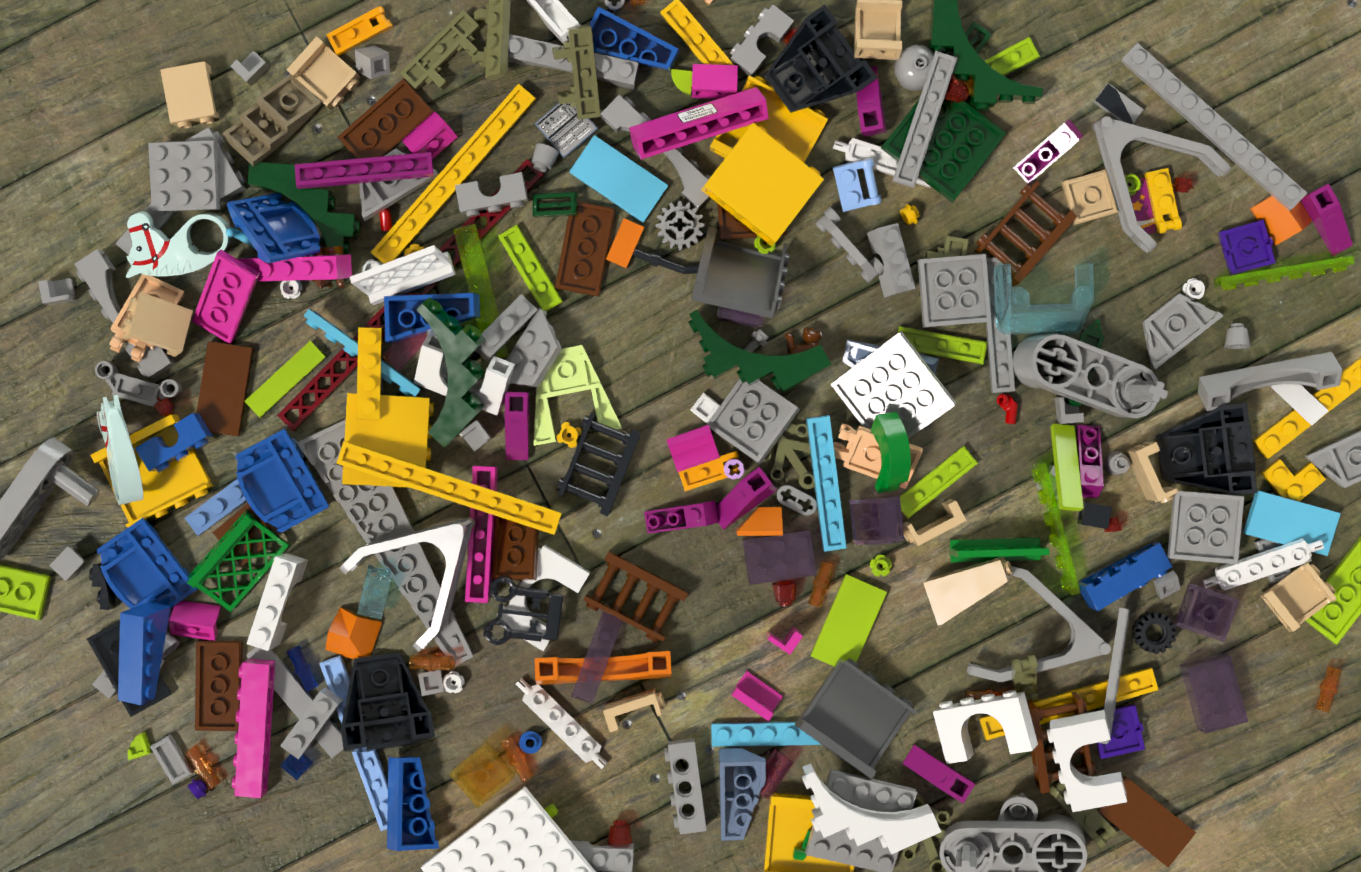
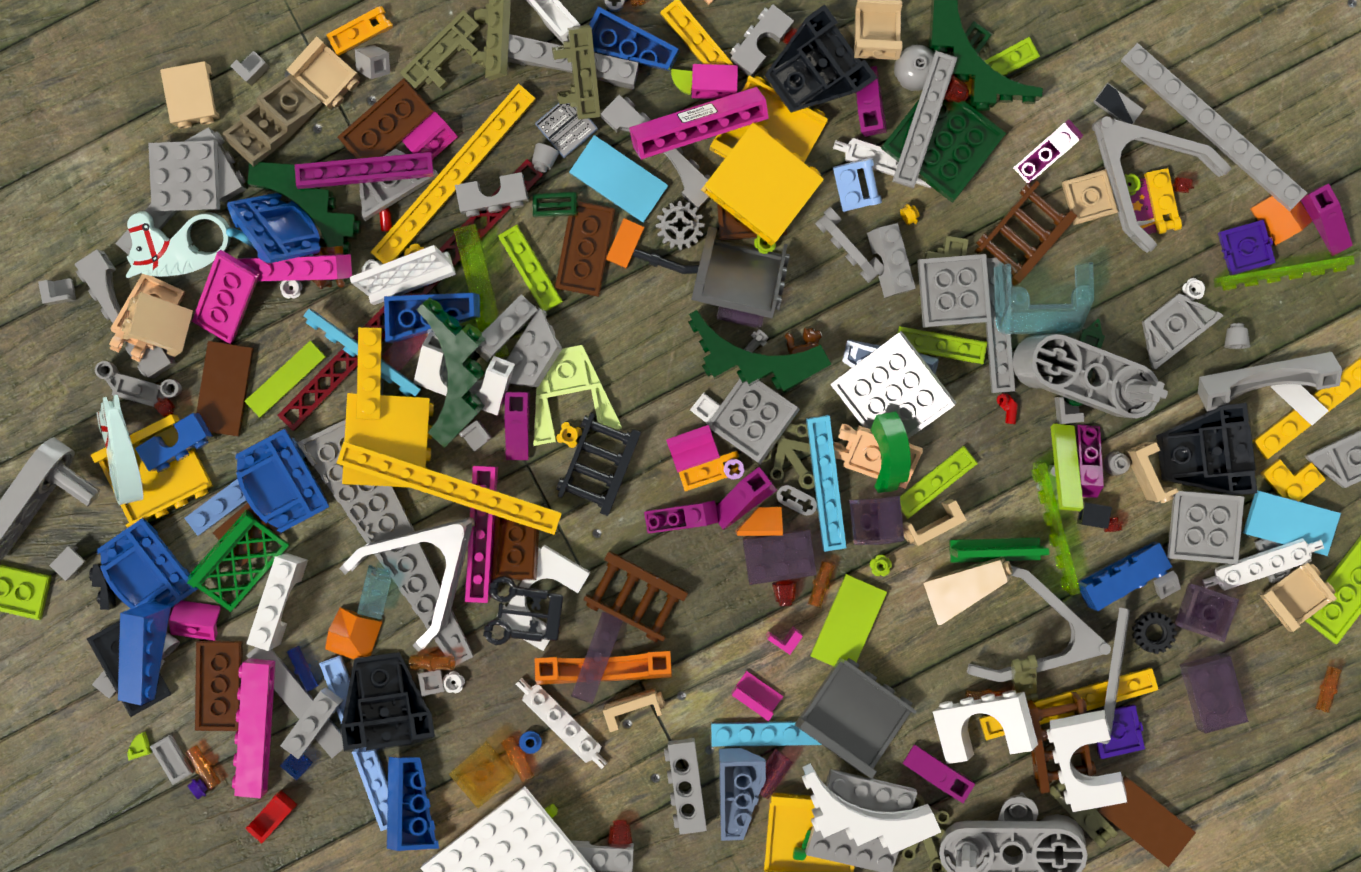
(271, 816): none -> red panel

